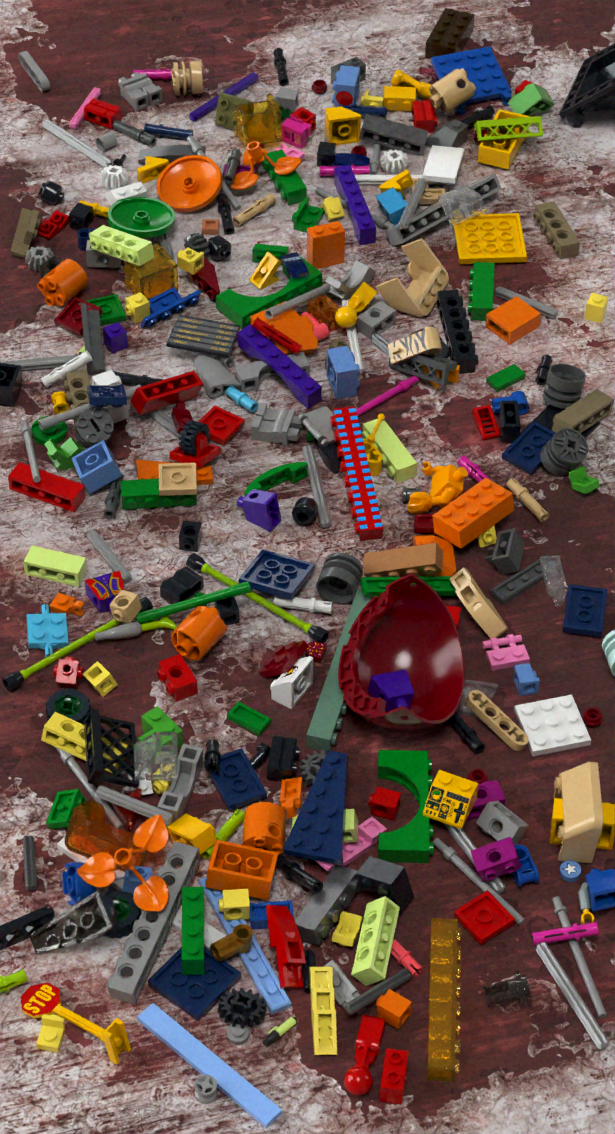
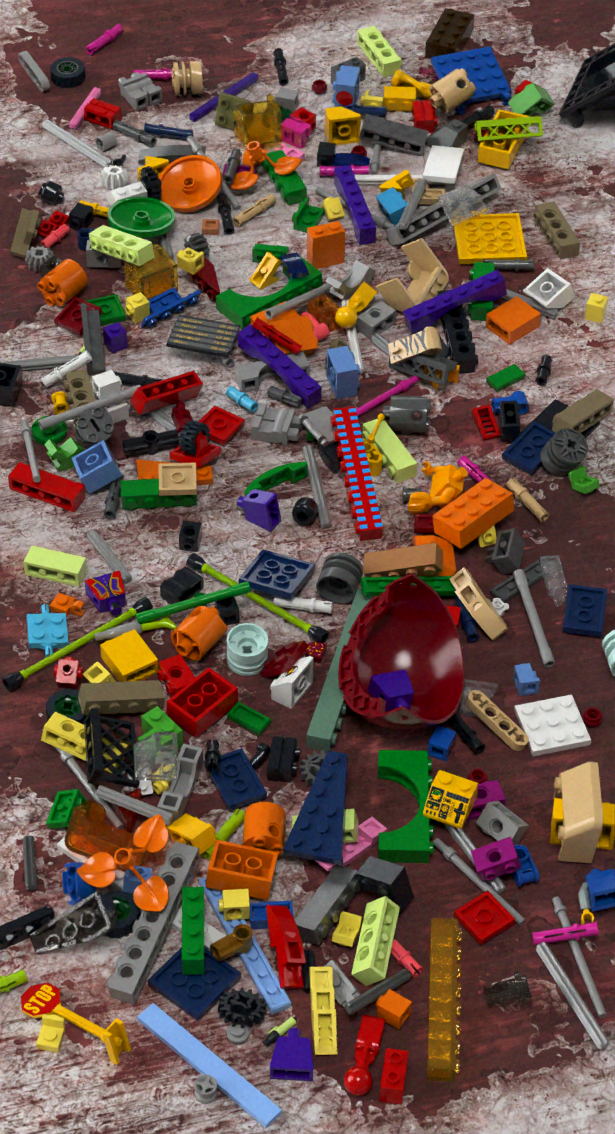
(55, 236): none -> coral axle
(67, 72): none -> black wheel
(106, 395): dark blue plate -> none
(108, 36): none -> dark pink pin
(120, 697): none -> dark tan brick
(125, 606): tan brick -> none
(129, 657): none -> yellow brick
(150, 442): none -> black piece
(151, 182): none -> black gear
(202, 702): none -> red brick
(213, 375): light grey panel -> none
(219, 248): black head -> none
(247, 649): none -> light aqua wheel
(284, 396): none -> dark grey axle
(291, 795): orange hinge -> none
(292, 1058): none -> dark purple torso
(312, 883): black pin -> none
(378, 51): none -> yellowish green brick
(385, 803): red brick -> none
(394, 161): white gear -> none
(401, 413): none -> dark grey cylinder
(425, 314): none -> dark purple arch
(441, 743): none -> blue brick
(468, 622): none -> dark blue pin
(500, 606): none -> white plate
(508, 656): bright pink plate -> none
(512, 264): none -> dark grey pin
(545, 651): none -> light grey piece
(550, 290): none -> white slope
(564, 385): dark grey wheel -> none
(570, 871): medium blue tile -> none

